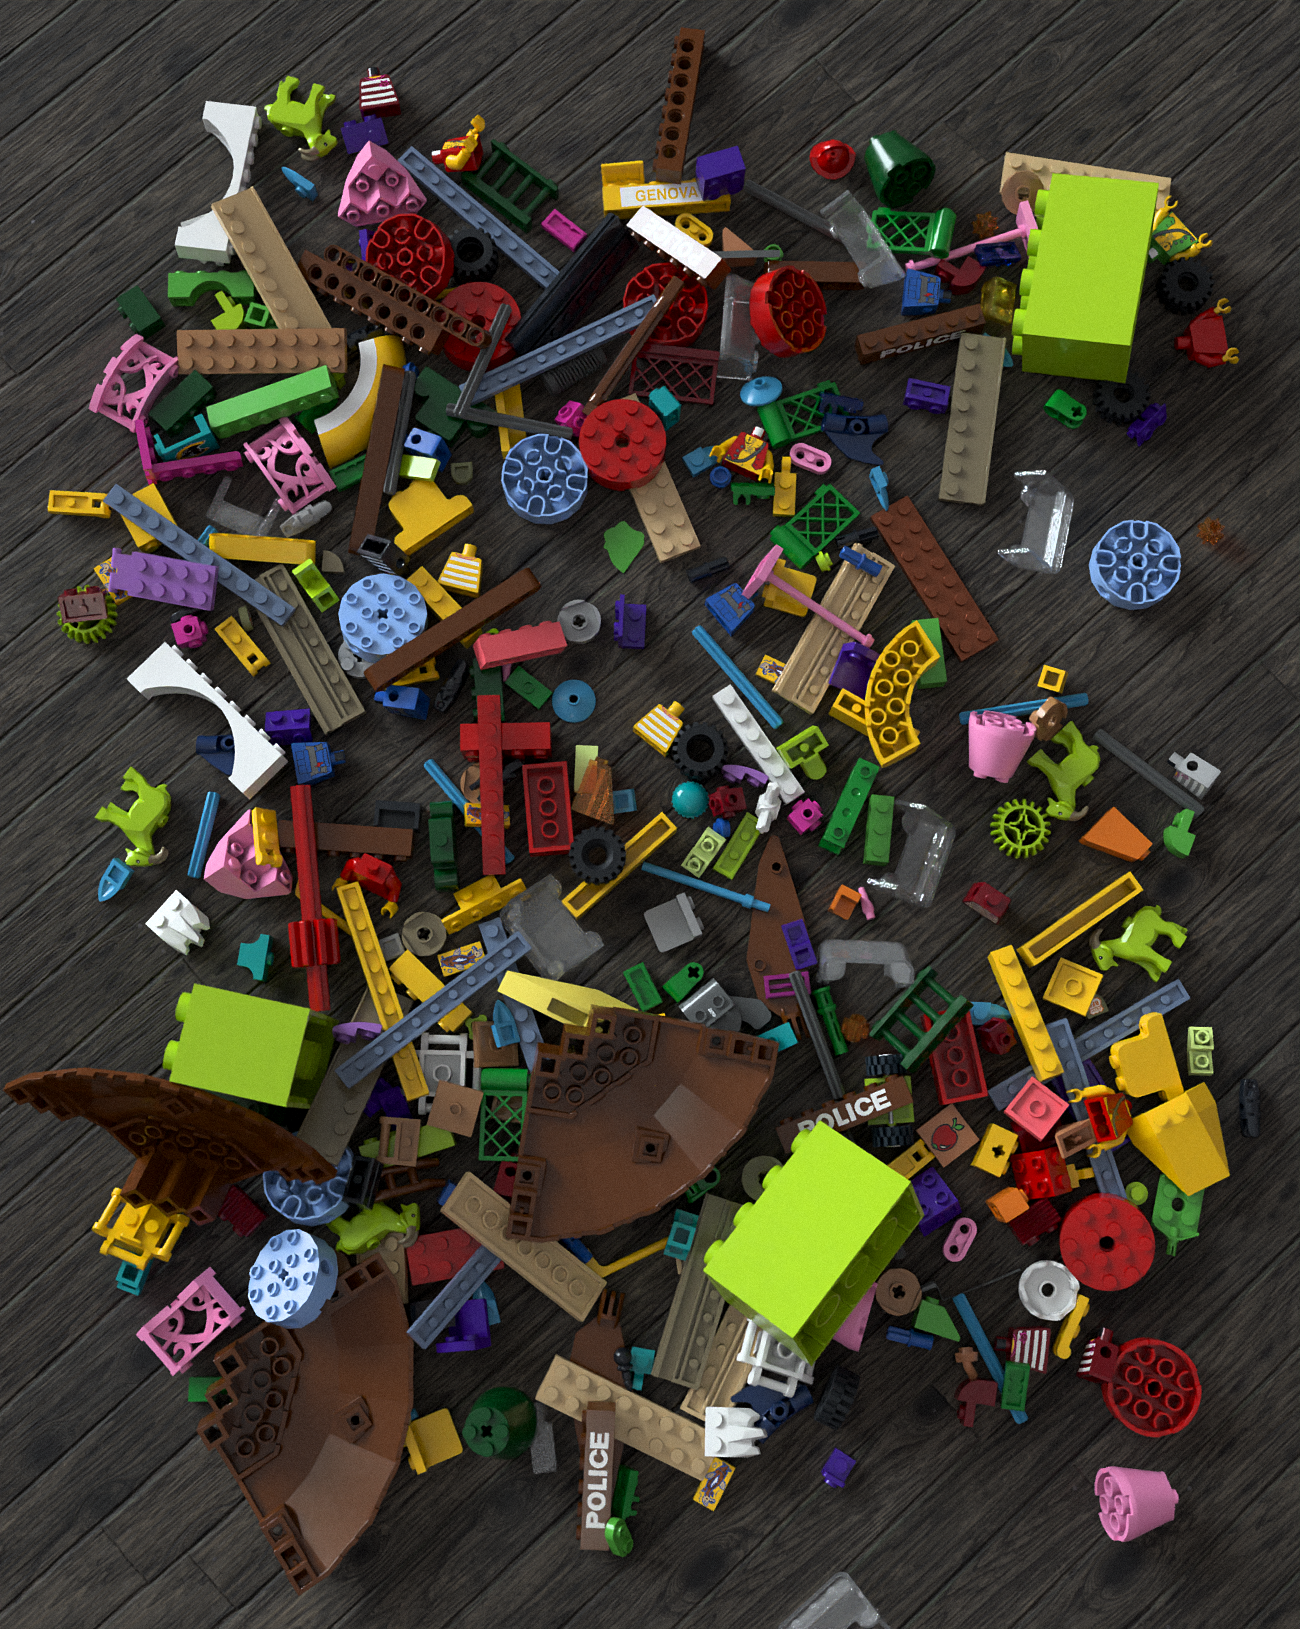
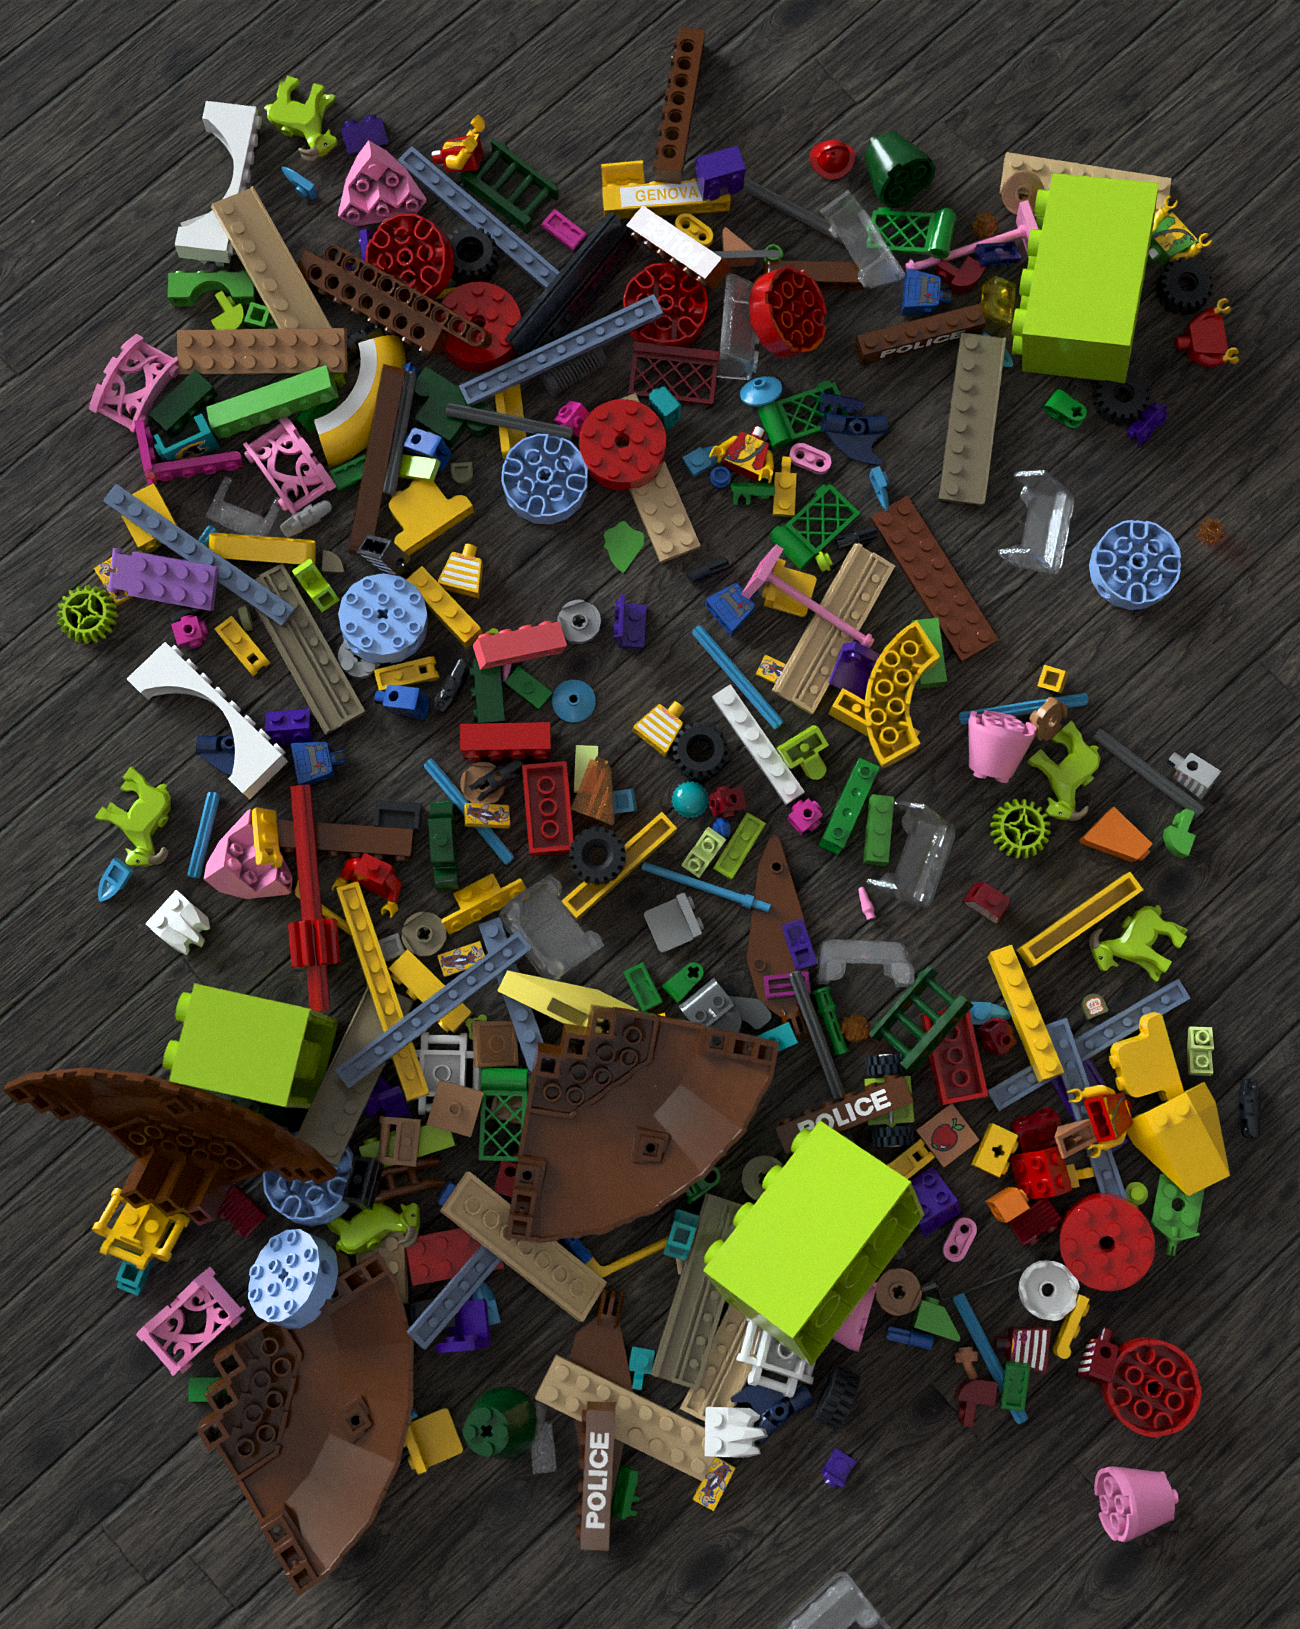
(77, 504): yellow plate -> none
(83, 605): bracket -> none
(140, 312): dark green brick -> none
(257, 957): teal brick -> none
(348, 1032): medium lavender slope -> none
(377, 95): dark red torso -> none
(452, 630): reddish brown beam -> none
(482, 362): dark grey axle -> none
(491, 784): red plate -> none
(504, 1026): dark azure plate -> none
(618, 1537): bright green plate -> none
(622, 1358): black bar -> none
(634, 345): reddish brown piece -> none
(737, 773): medium lavender slope -> none
(768, 807): white axle -> none
(844, 902): orange panel -> none
(860, 561): blue axle -> none
(926, 396): dark purple bracket -> none
(1036, 1108): coral plate -> none
(1073, 987): yellow plate -> none

